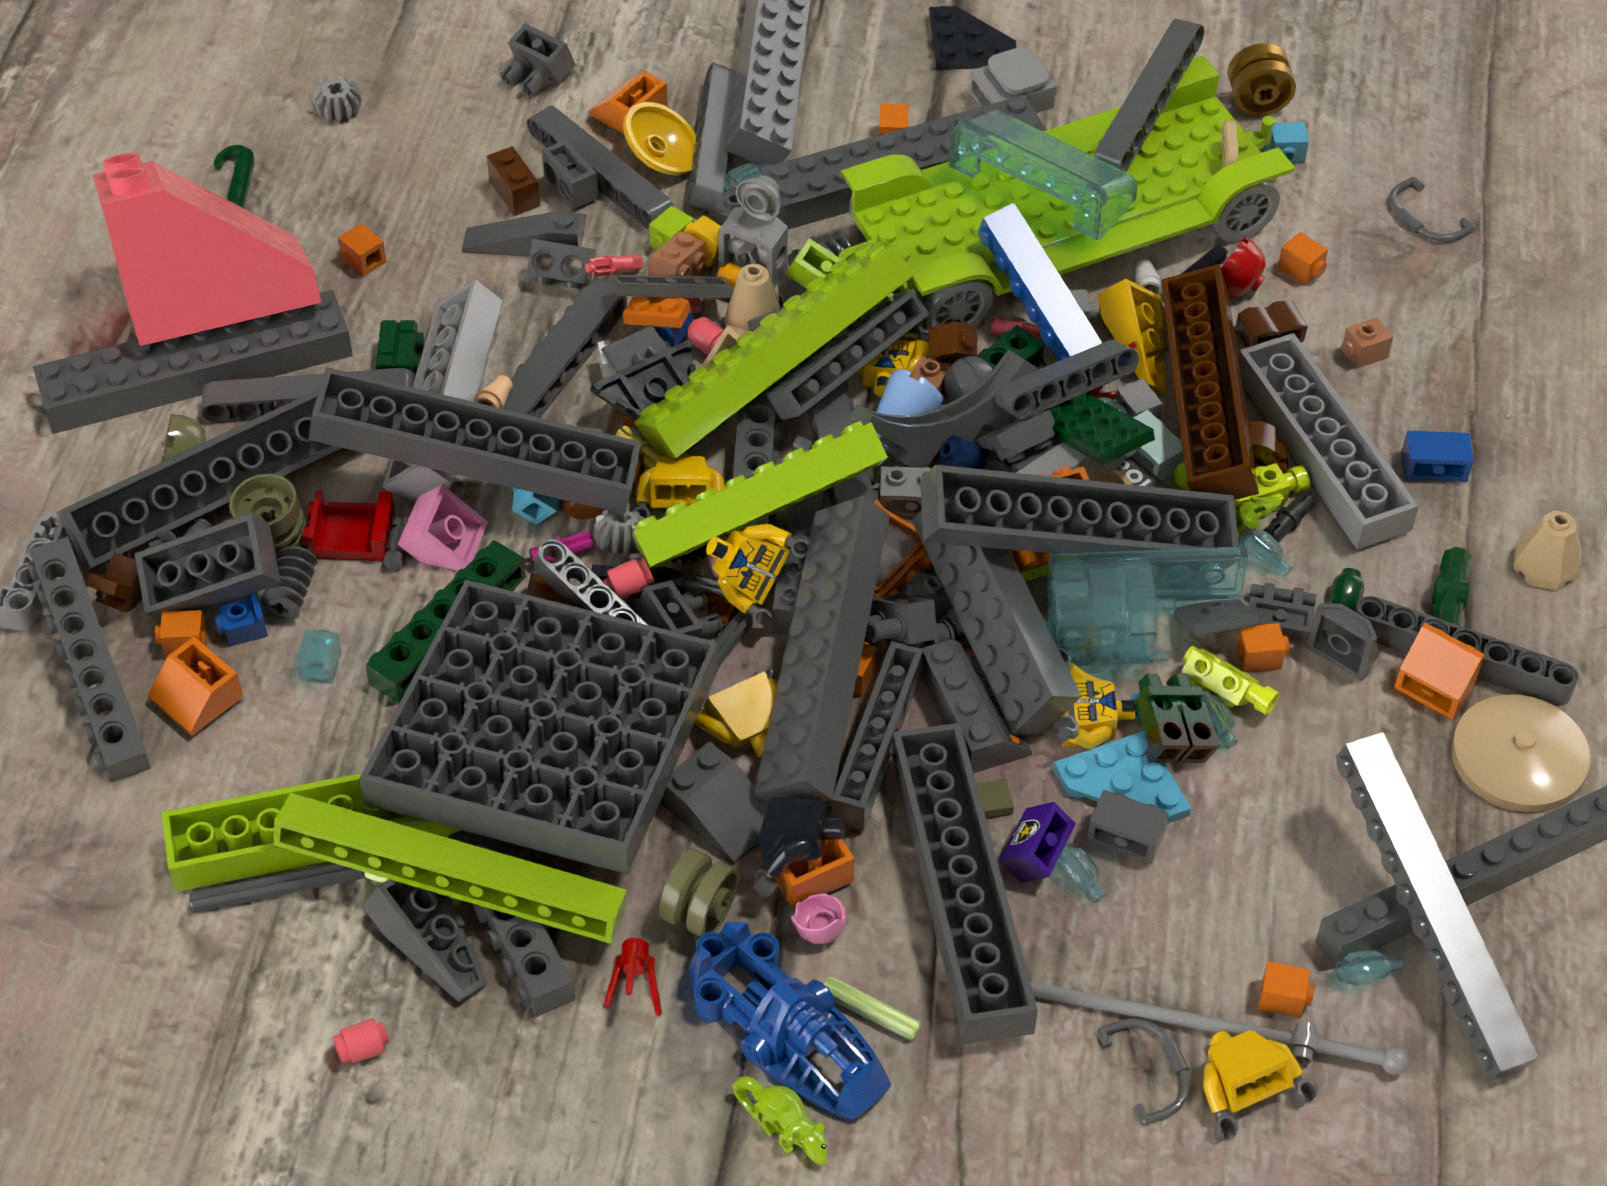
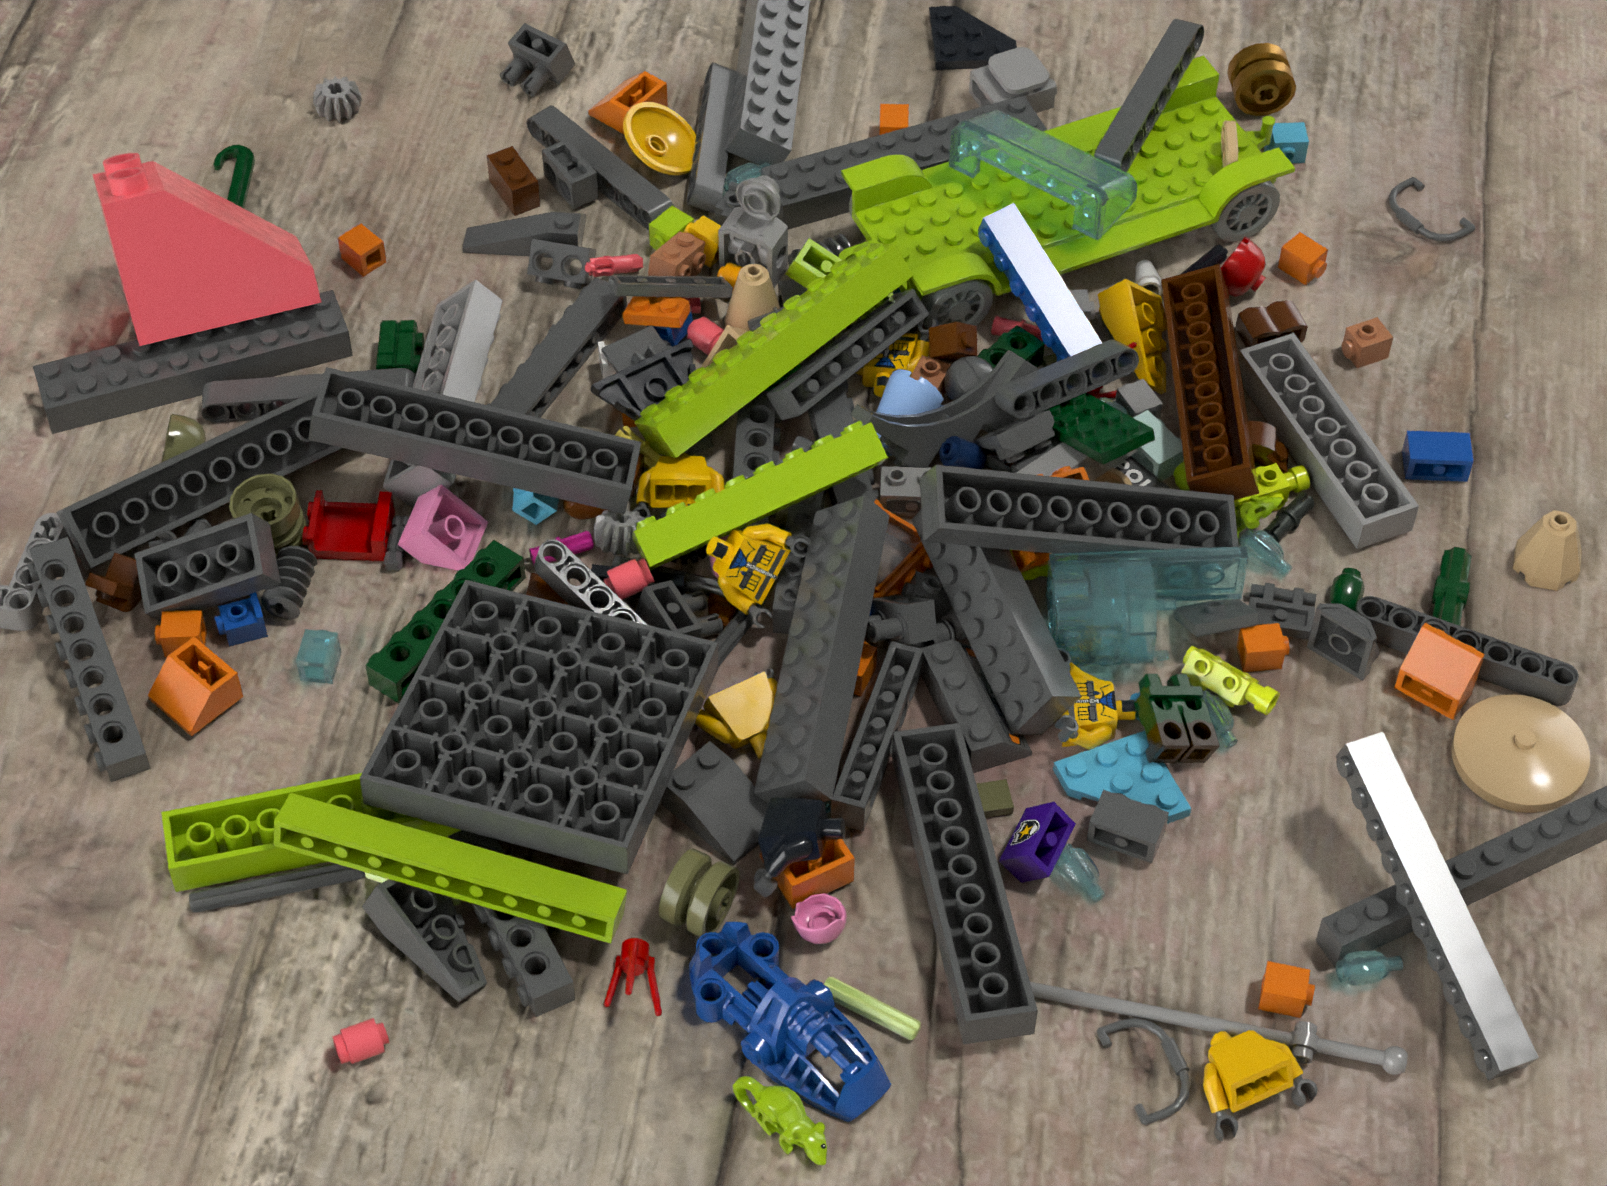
(495, 393): light nougat cone -> none

